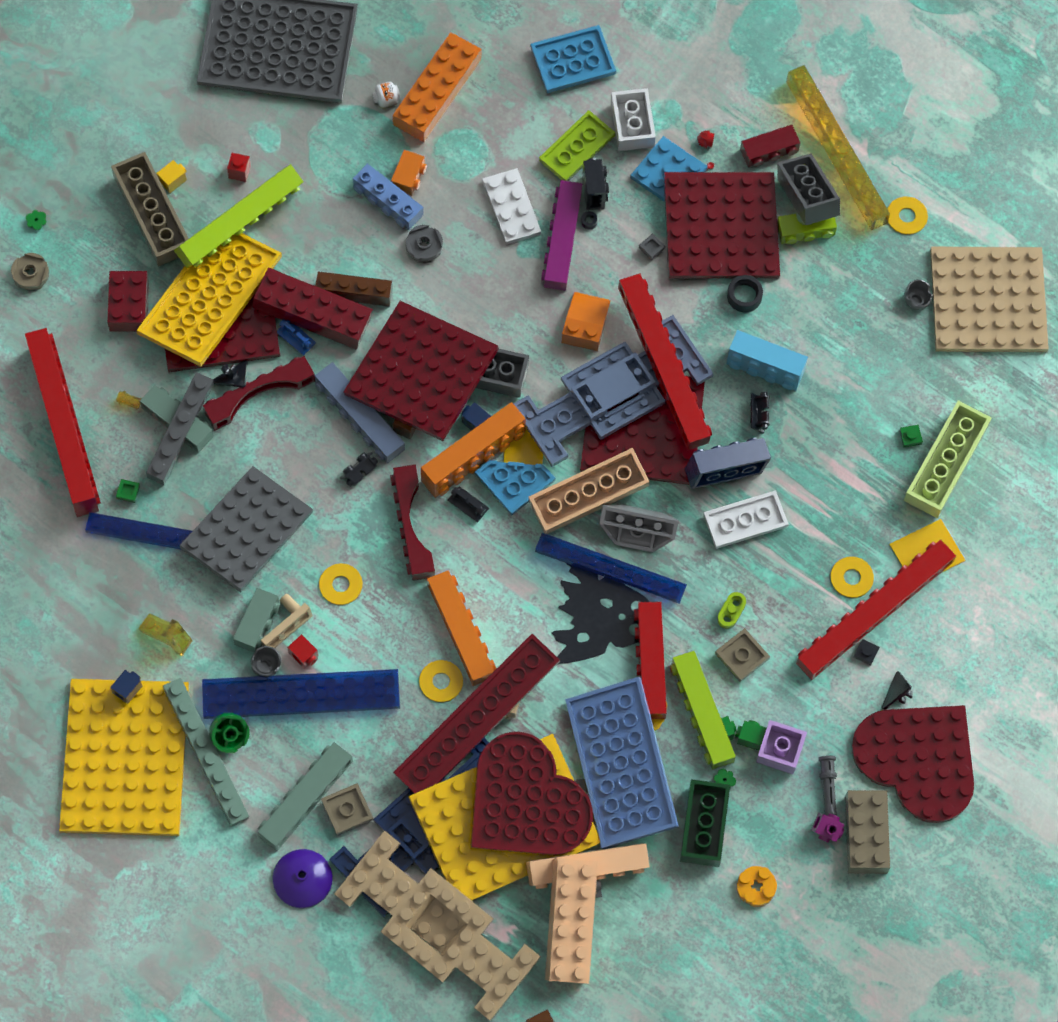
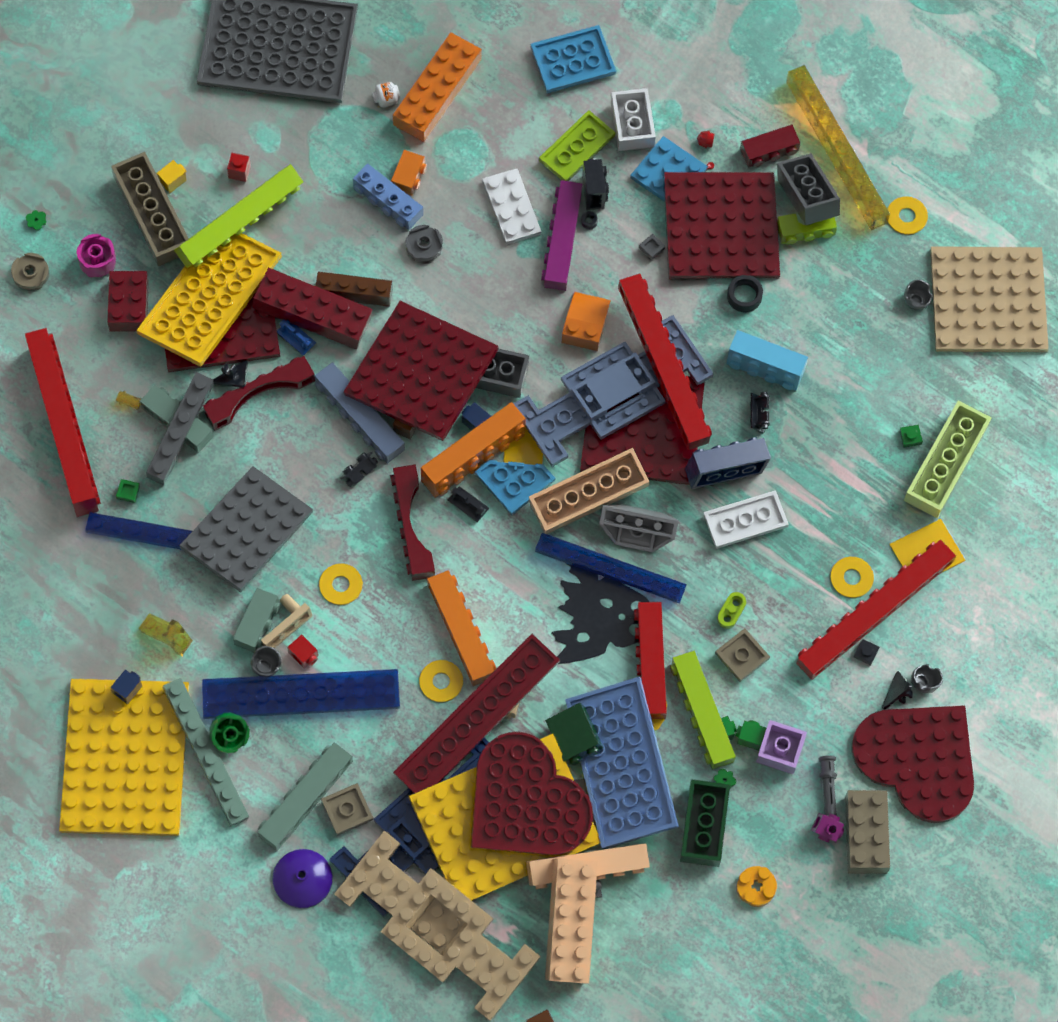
(96, 265): none -> dark pink brick
(574, 734): none -> dark green brick
(926, 678): none -> dark grey hair

